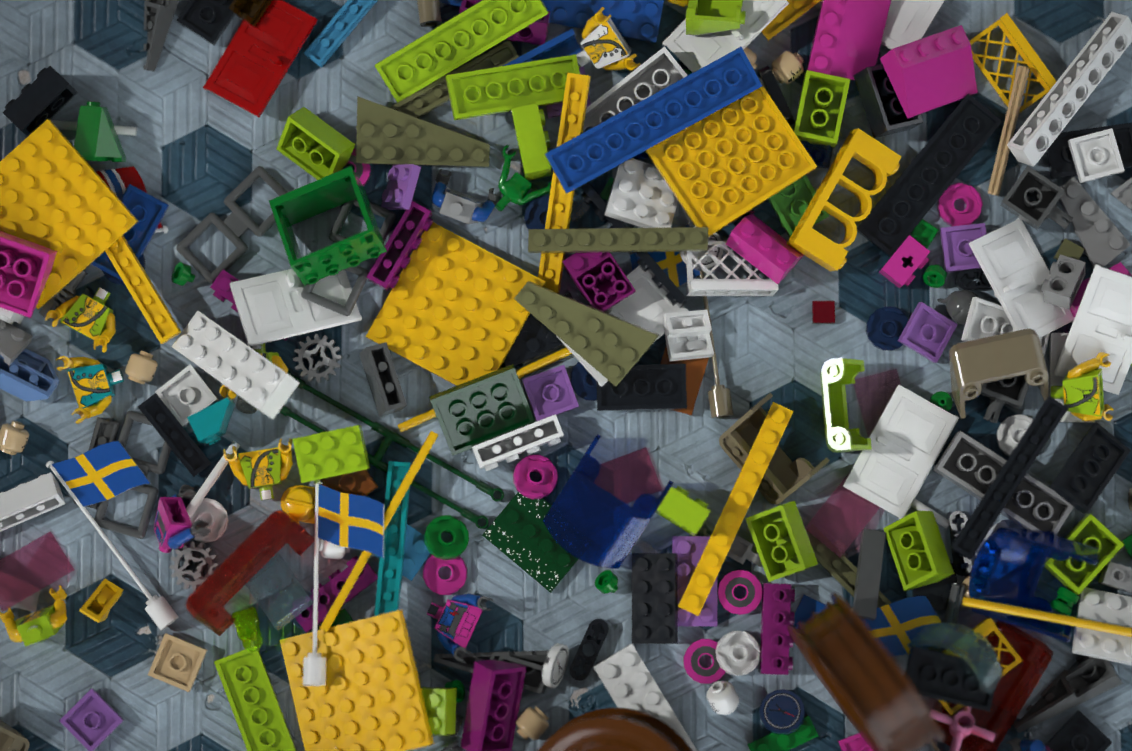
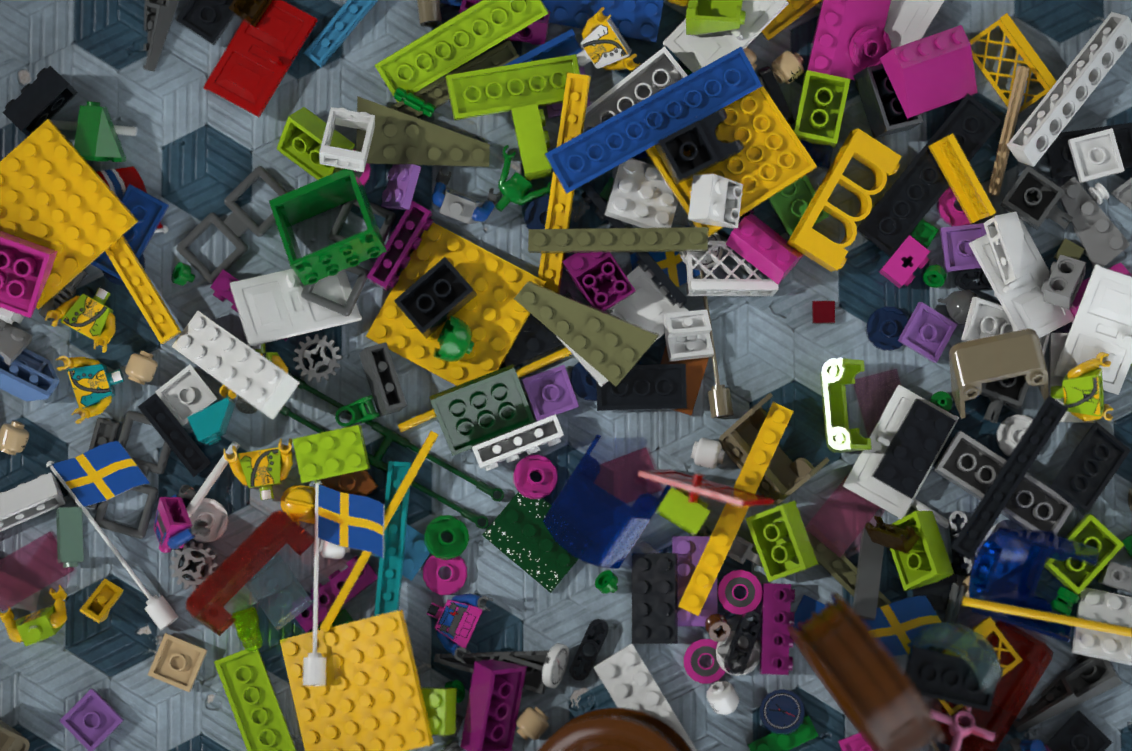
(69, 536): none -> sand green window
(342, 157): none -> white window
(358, 412): none -> green piece
(414, 102): none -> green axle
(435, 297): none -> black brick
(454, 340): none -> green cylinder
(701, 486): none -> red door
(702, 144): none -> black brick
(707, 453): none -> white head
(714, 622): none -> reddish brown wheel
(715, 201): none -> white slope
(743, 625): none -> black beam
(860, 42): none -> dark pink tile
(892, 536): none -> dark brown hinge
(913, 448): none -> black plate
(961, 178): none -> yellow fence
(1006, 240): none -> white slope
(1098, 193): none -> white bush

